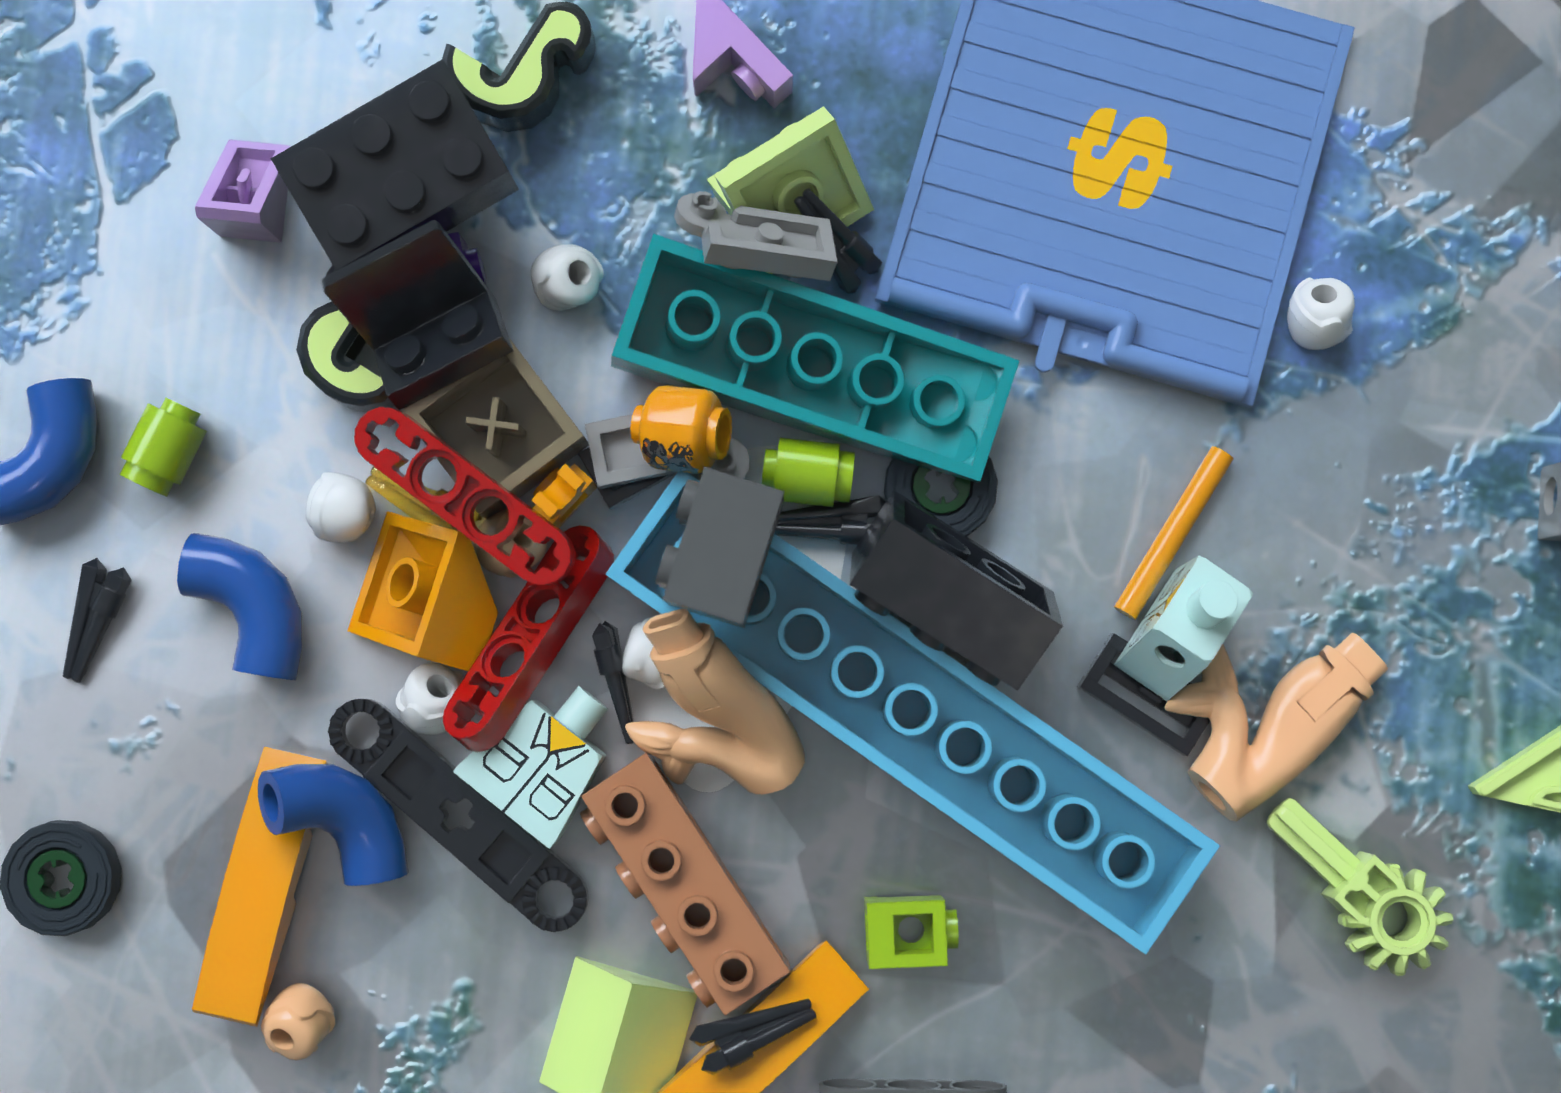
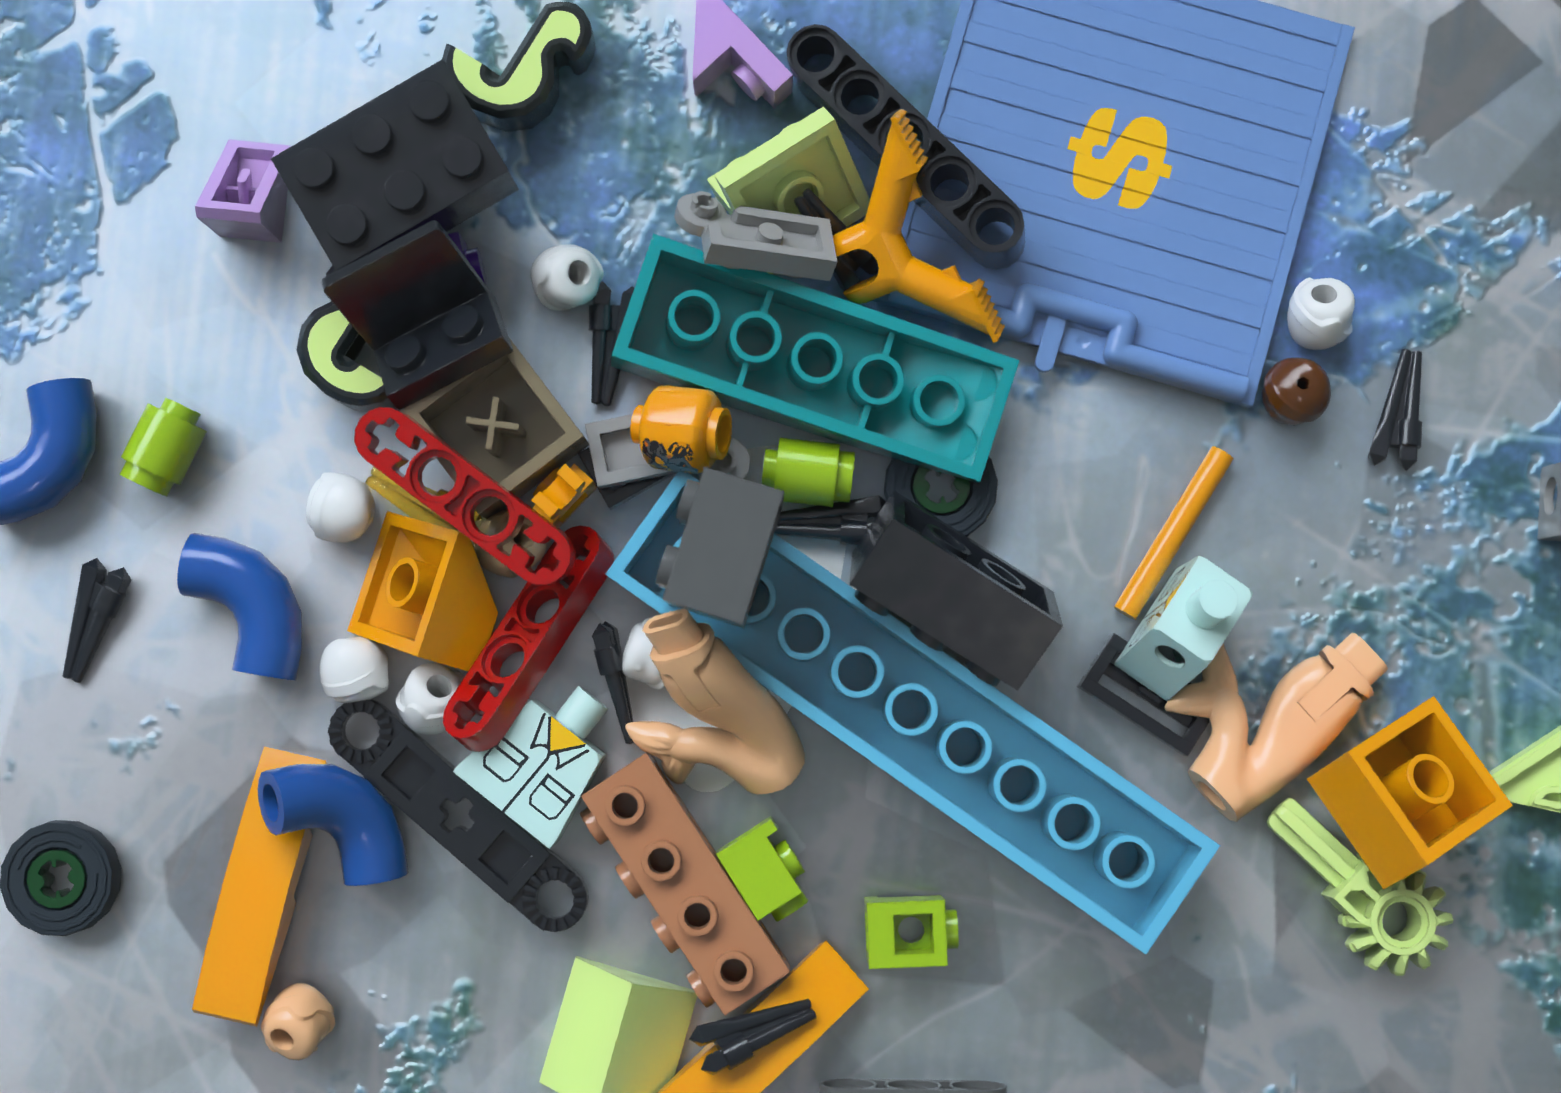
(354, 670): none -> white piece
(605, 325): none -> black piece
(764, 871): none -> lime brick
(852, 77): none -> black beam
(883, 238): none -> light orange piece
(1296, 391): none -> reddish brown piece
(1399, 419): none -> black piece
(1409, 793): none -> light orange brick

